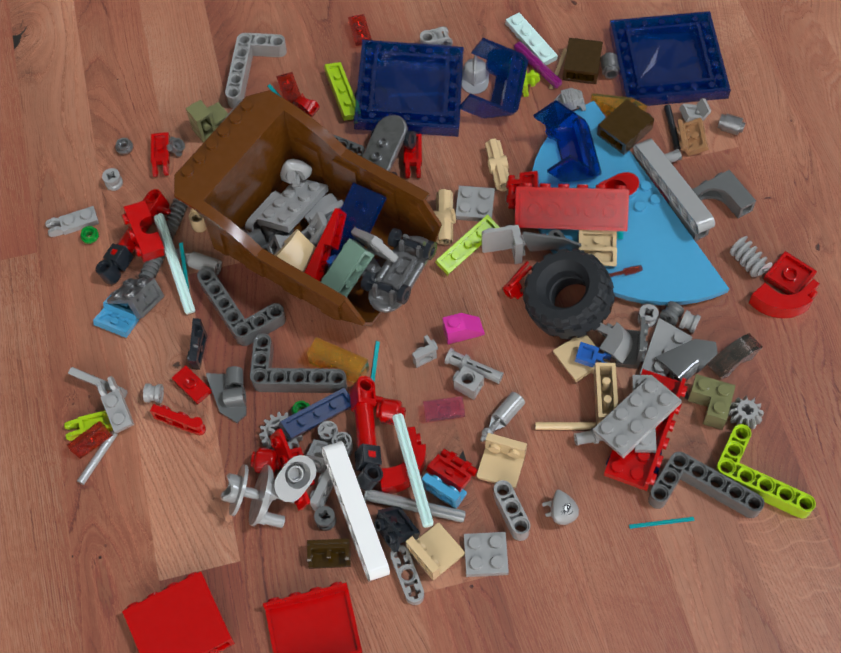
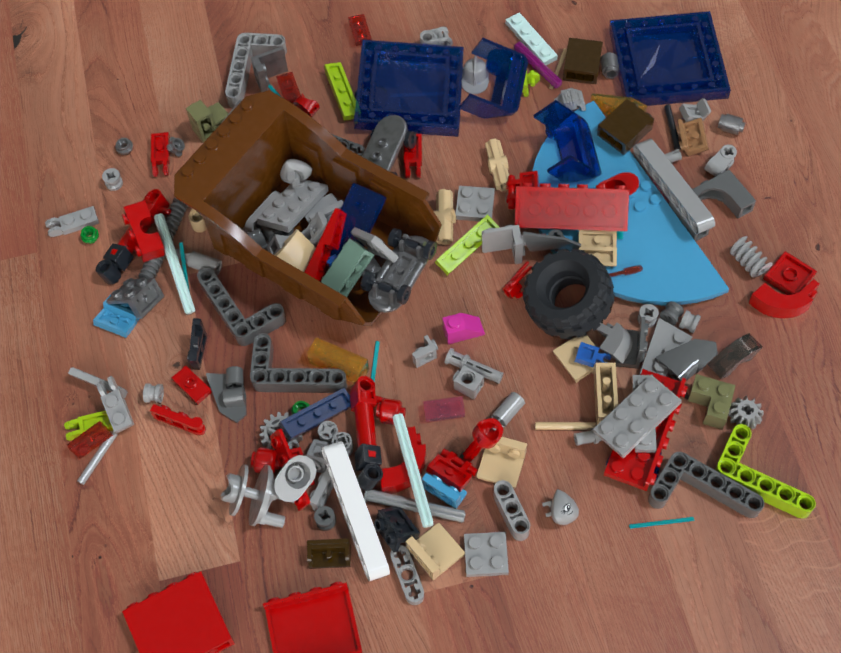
(268, 65): none -> flat silver bracket
(484, 437): none -> red piece
(722, 160): none -> light grey piece

